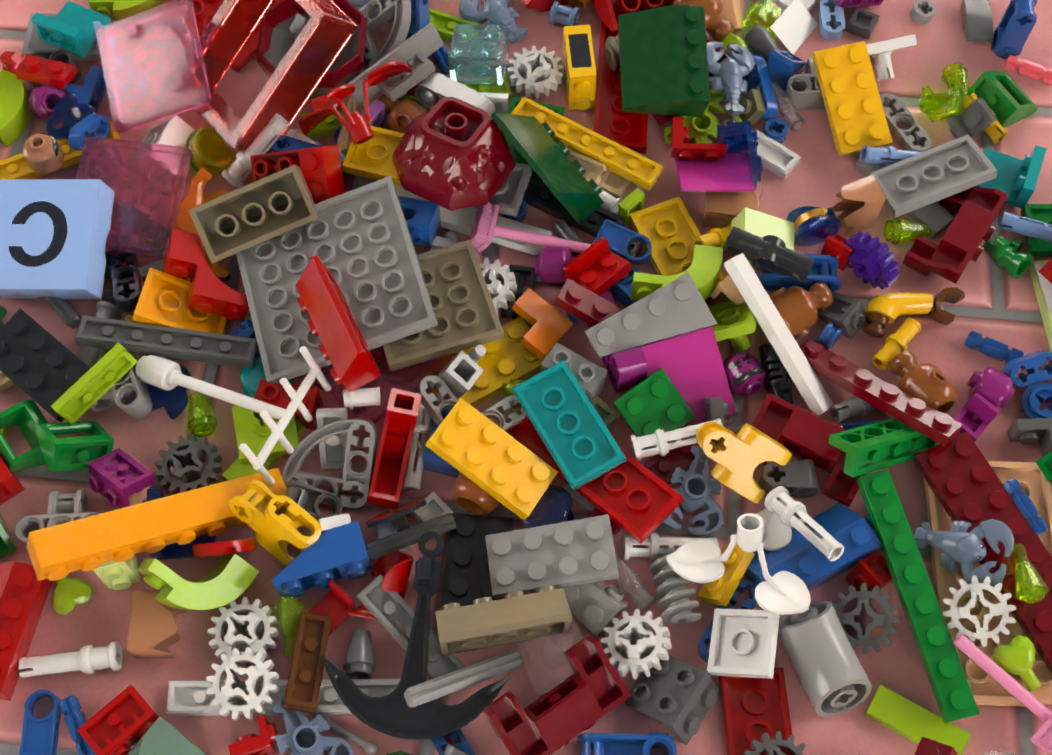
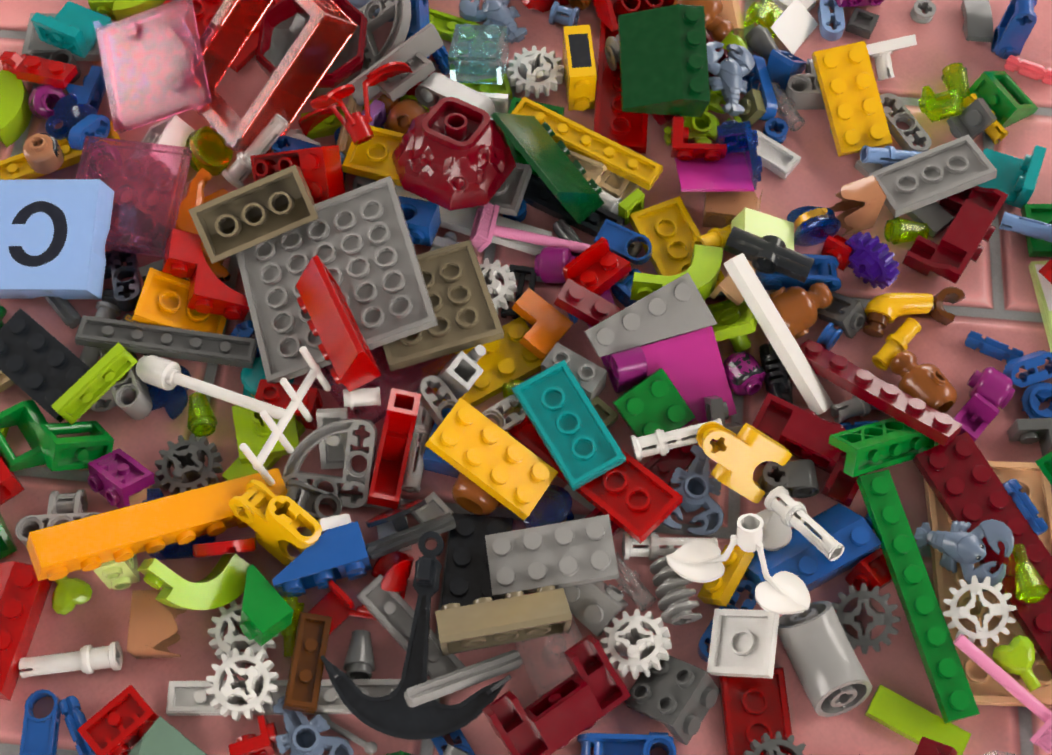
(263, 609): none -> green slope
(1007, 256): green piece -> none

